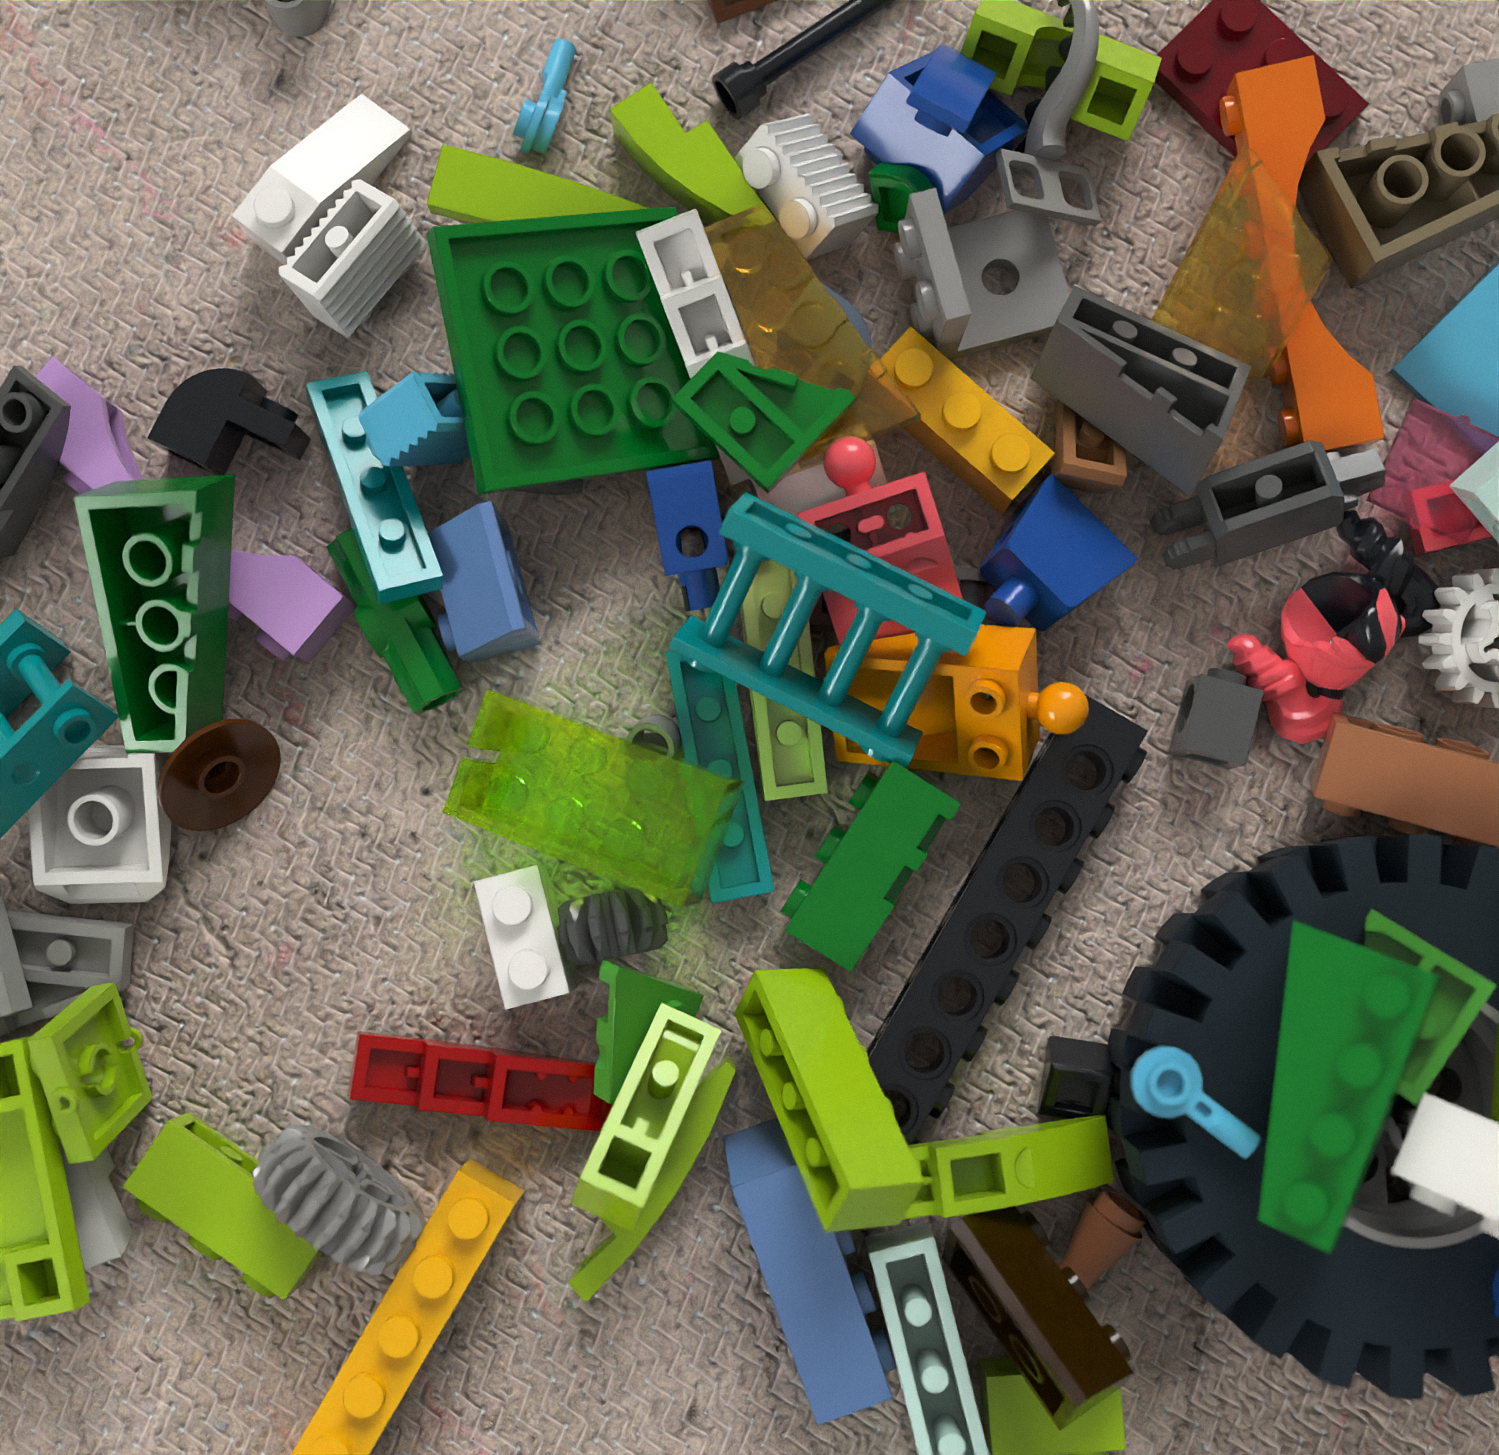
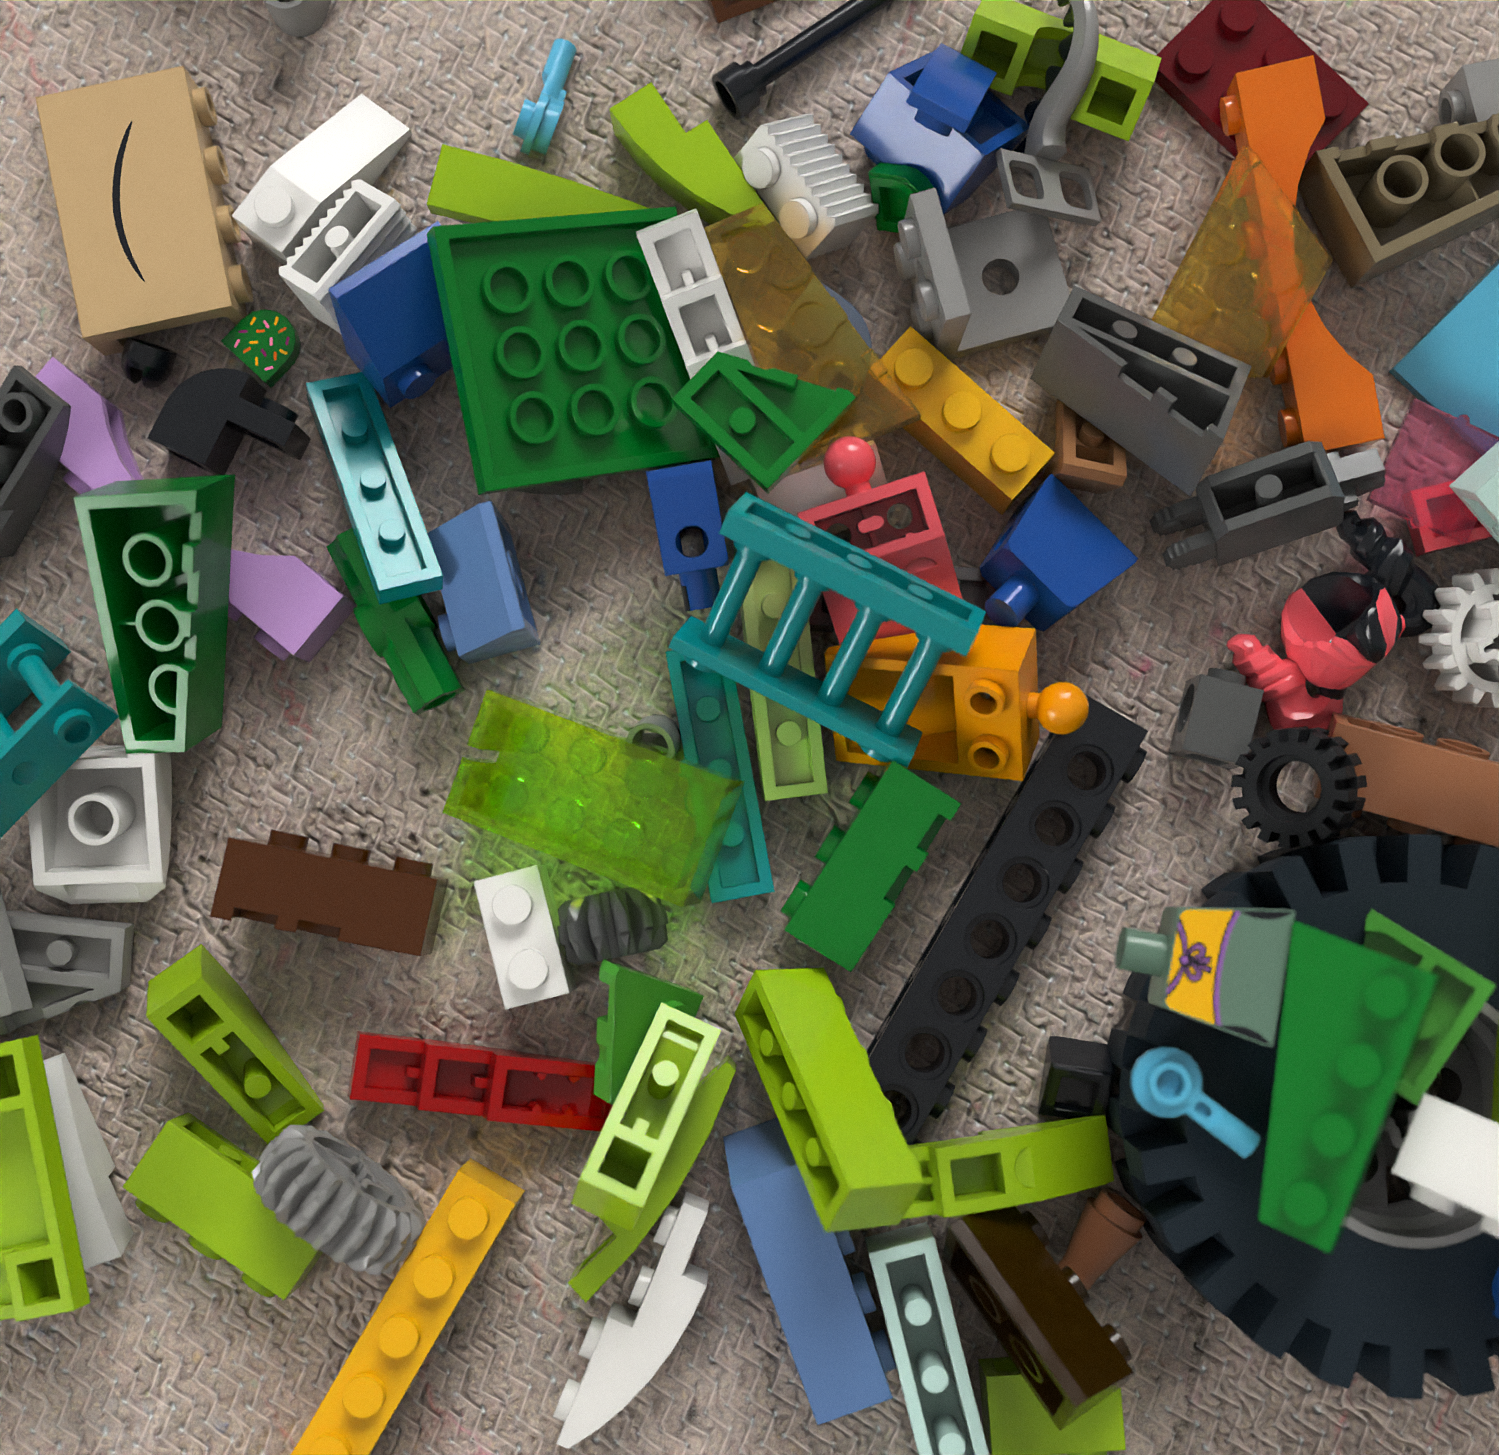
(89, 1073): lime plate -> none
(143, 206): none -> tan panel
(146, 362): none -> black hinge
(219, 774): reddish brown dish -> none
(230, 1044): none -> lime slope
(265, 344): none -> green tile
(331, 893): none -> reddish brown wedge
(395, 321): none -> blue slope
(417, 422): medium azure brick -> none
(633, 1344): none -> white slope
(1215, 965): none -> sand green torso
(1337, 780): none -> black tyre

